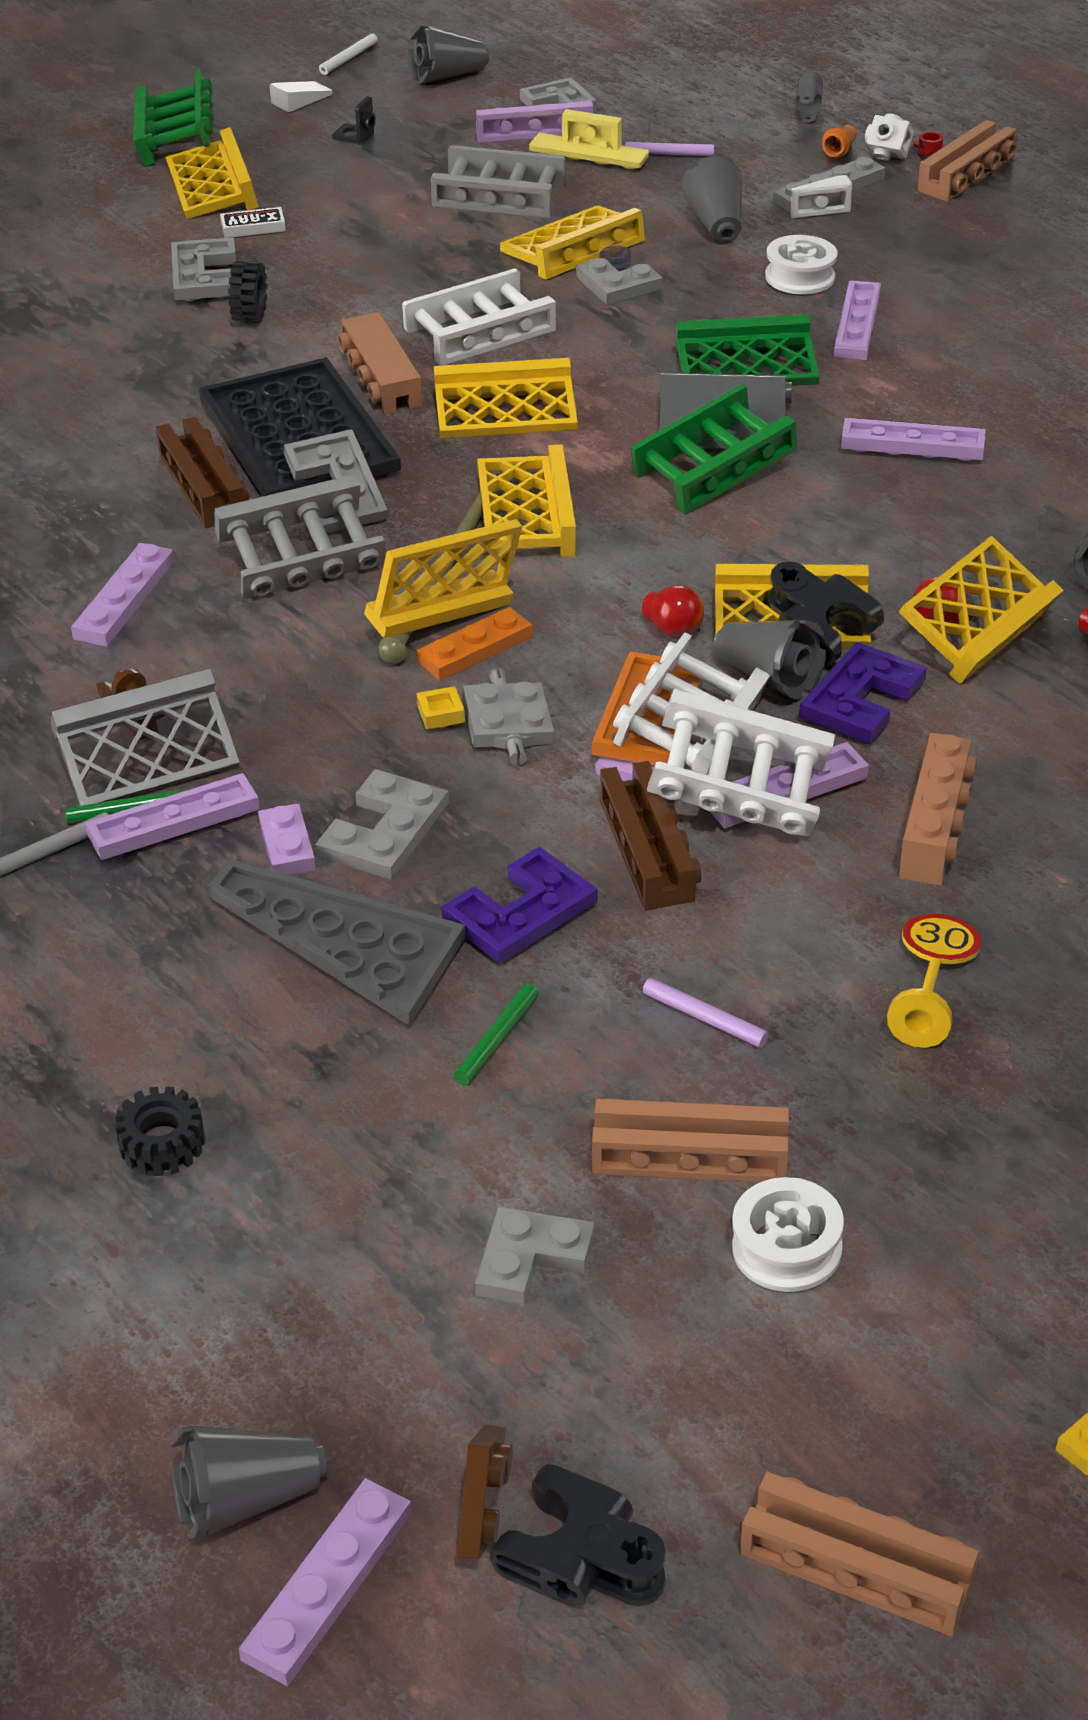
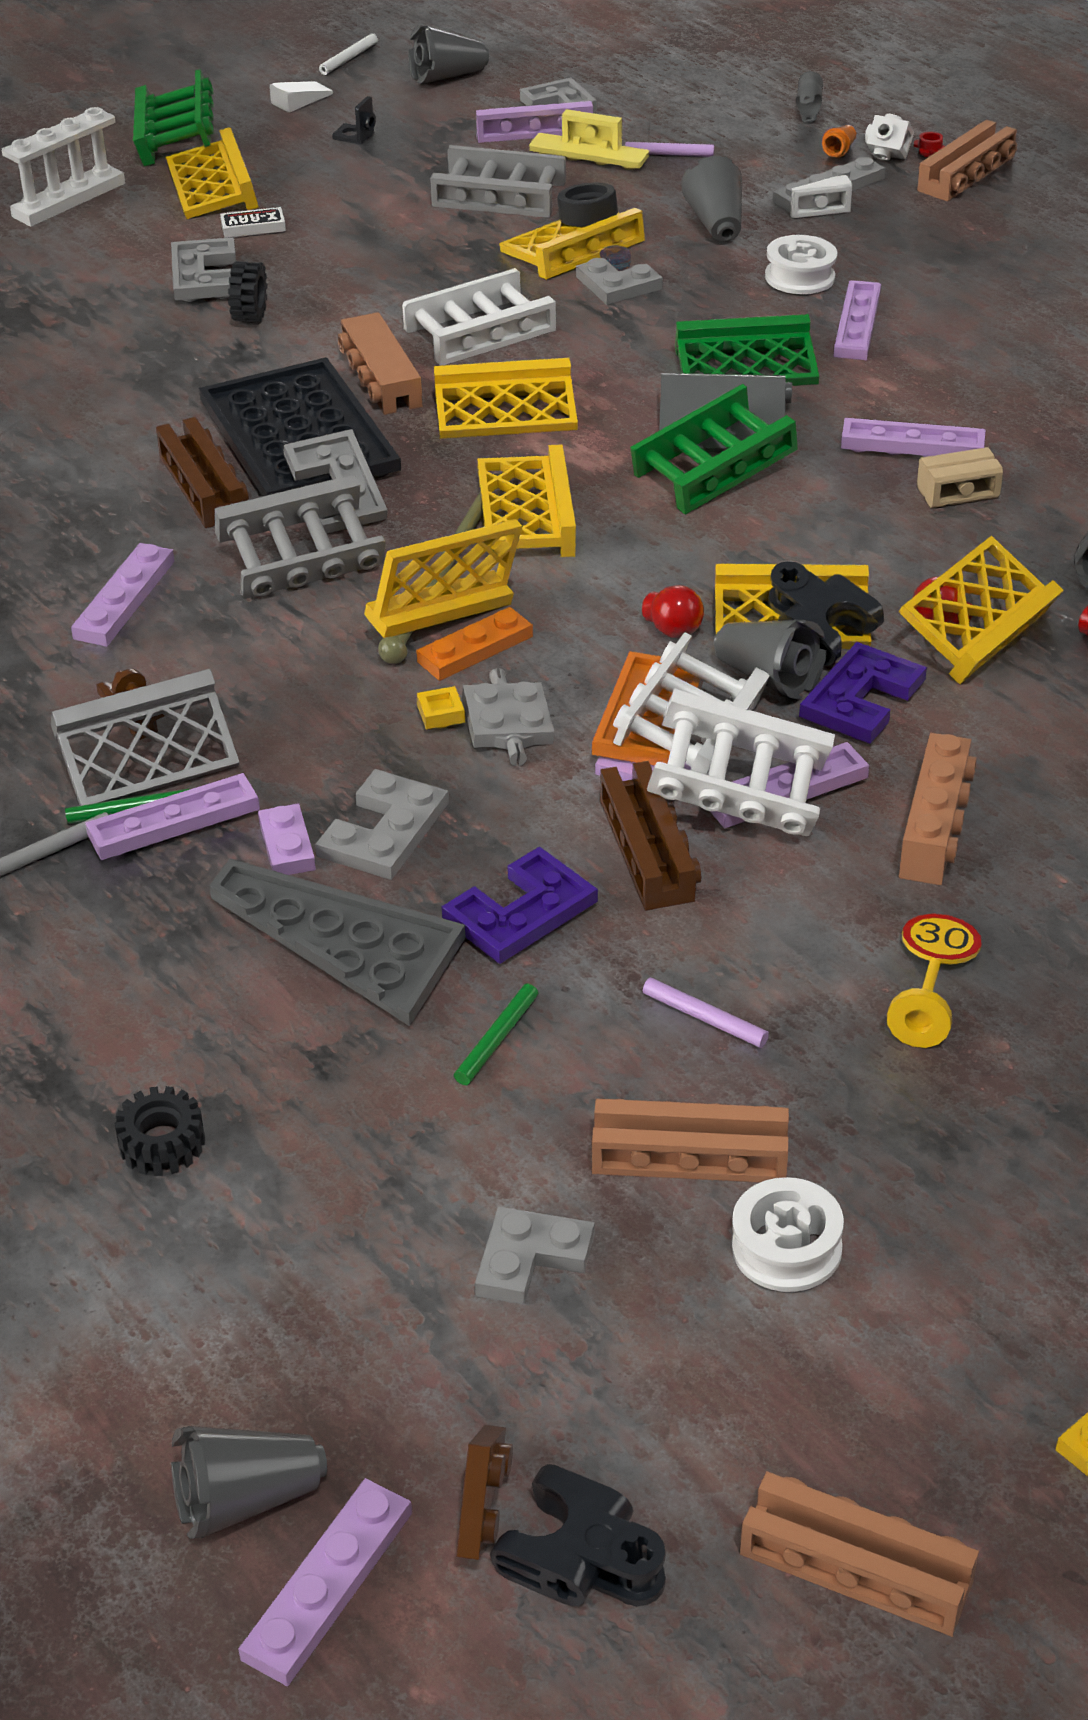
(81, 185): none -> white fence
(587, 204): none -> black tyre
(959, 477): none -> tan brick

